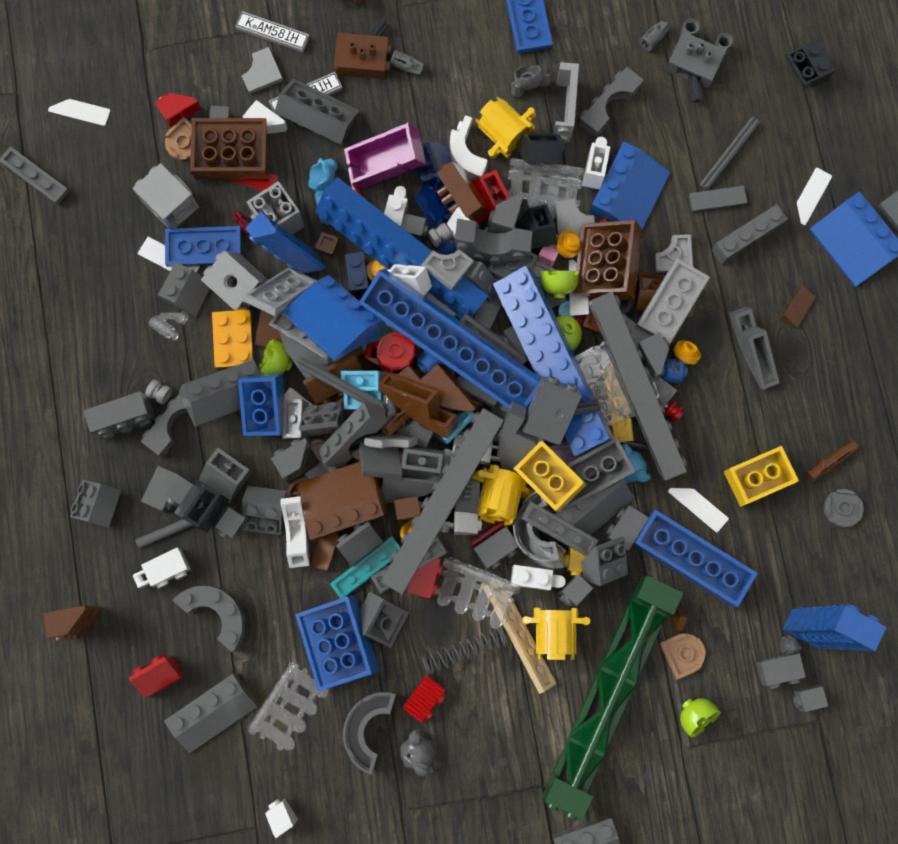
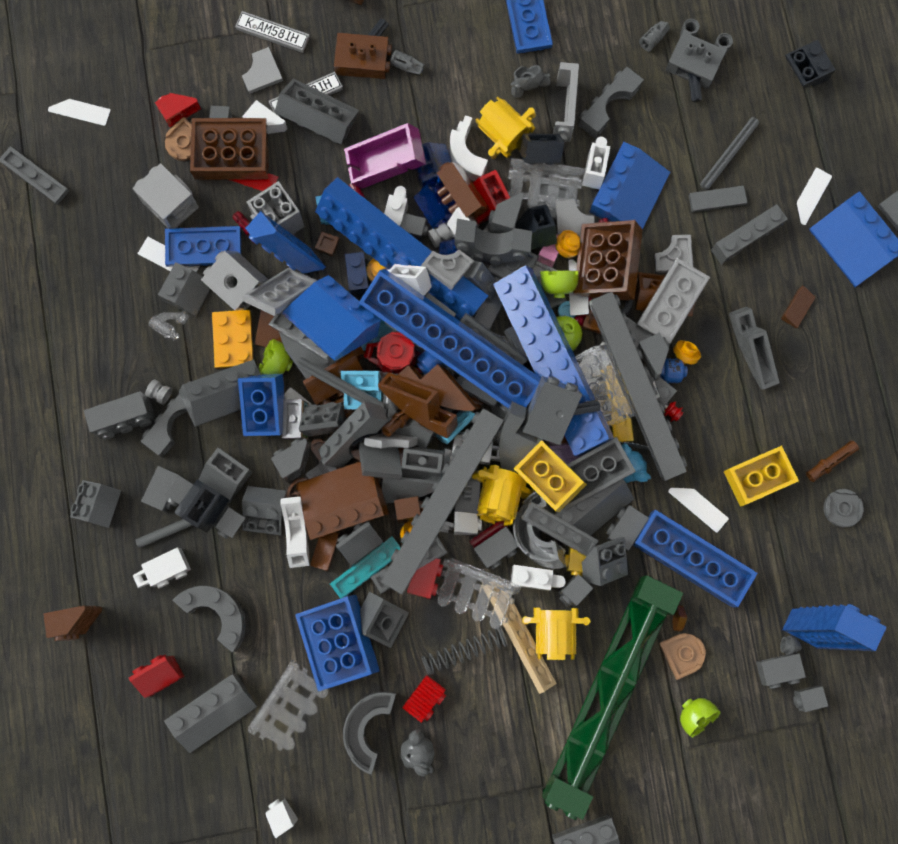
(322, 175): dark azure hair -> none

